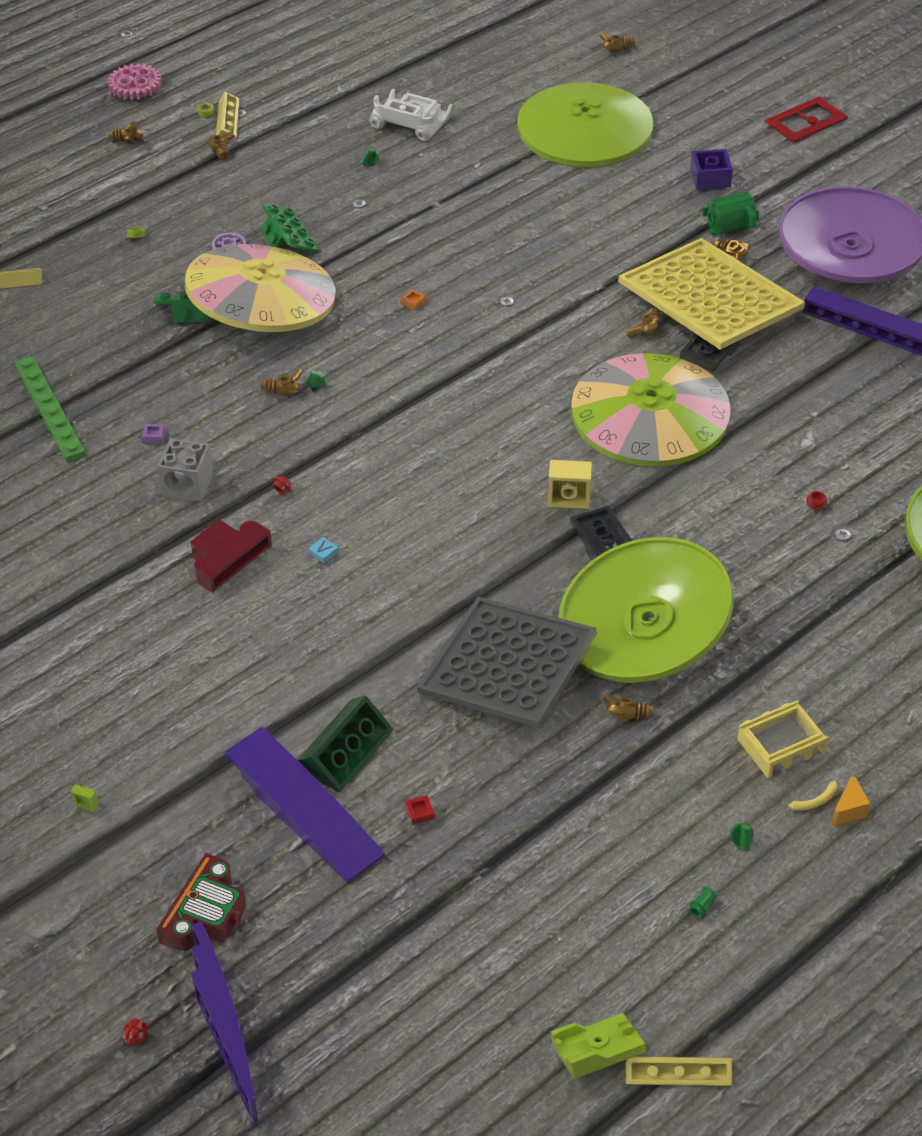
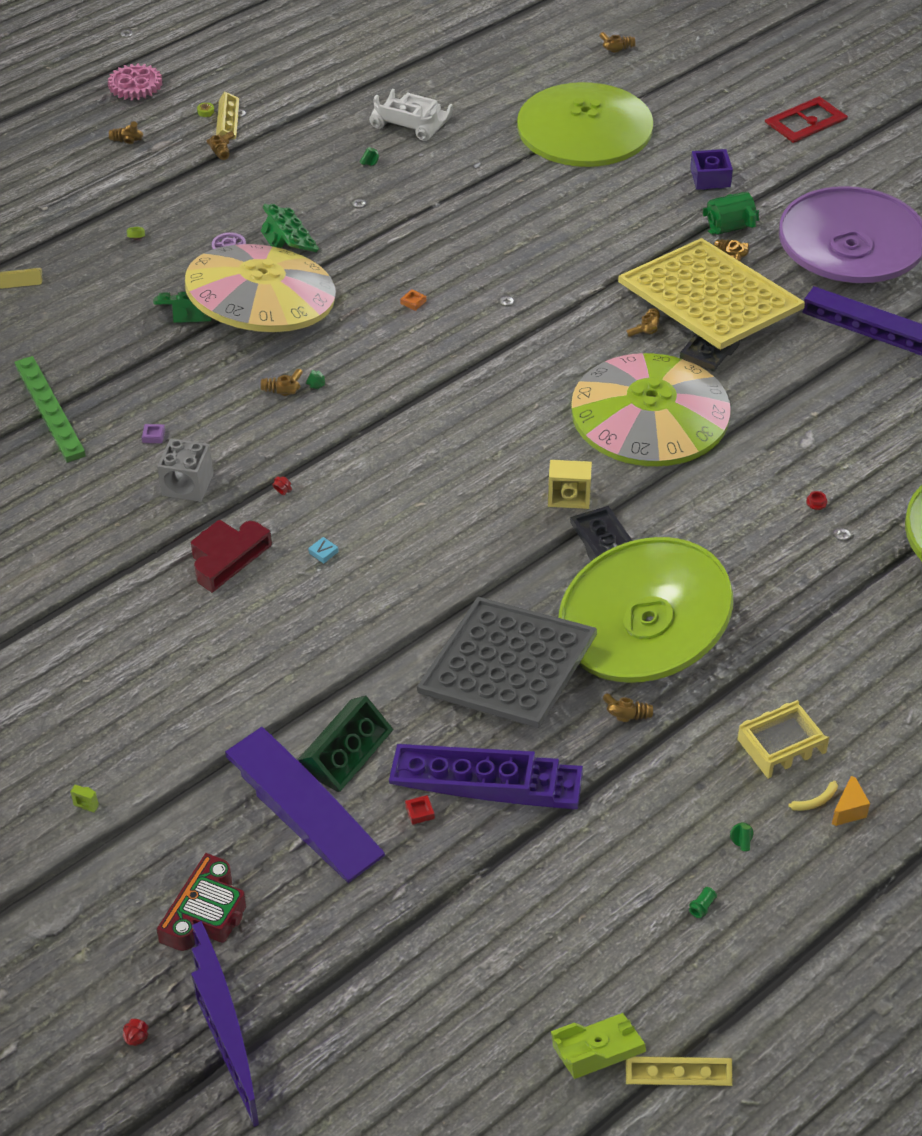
(488, 775): none -> dark purple slope

